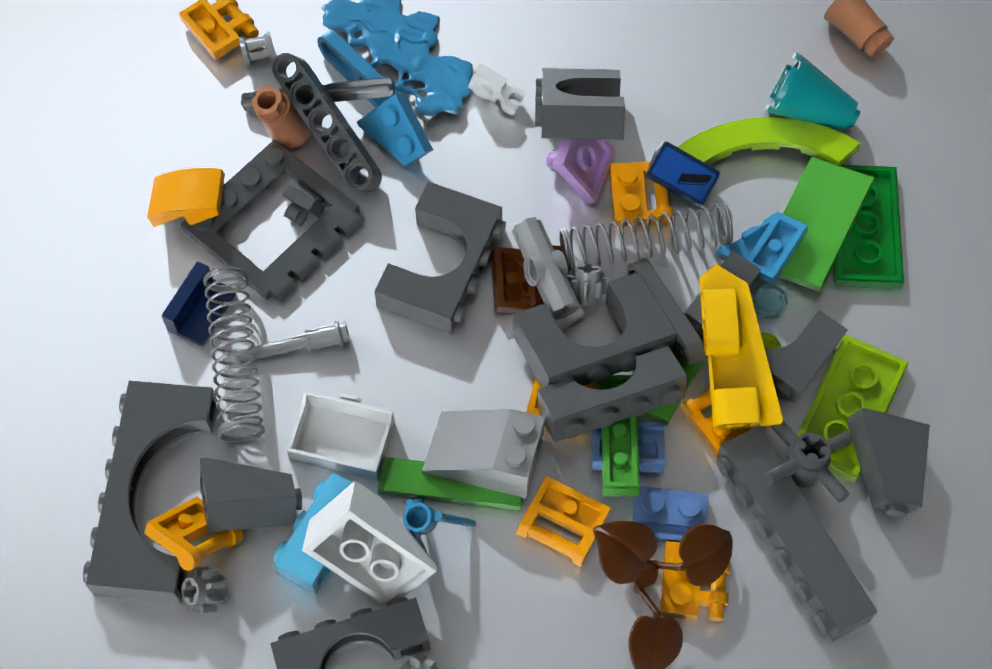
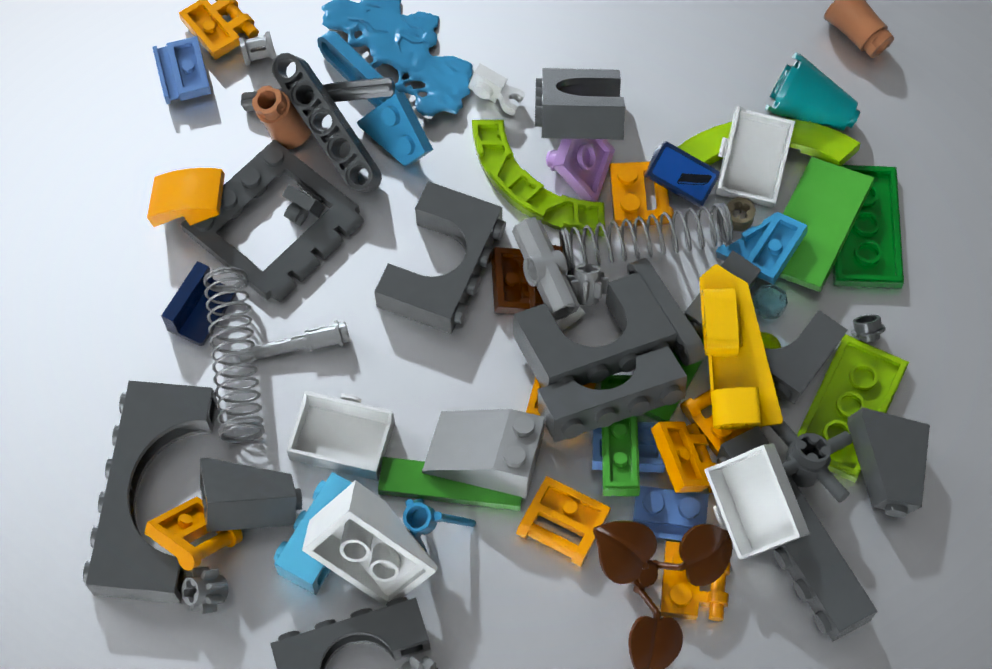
(181, 70): none -> medium blue plate
(526, 192): none -> lime tile
(683, 455): none -> light orange plate
(743, 205): none -> dark tan bush
(754, 157): none -> white container
(756, 501): none -> white container
(868, 328): none -> dark grey plate

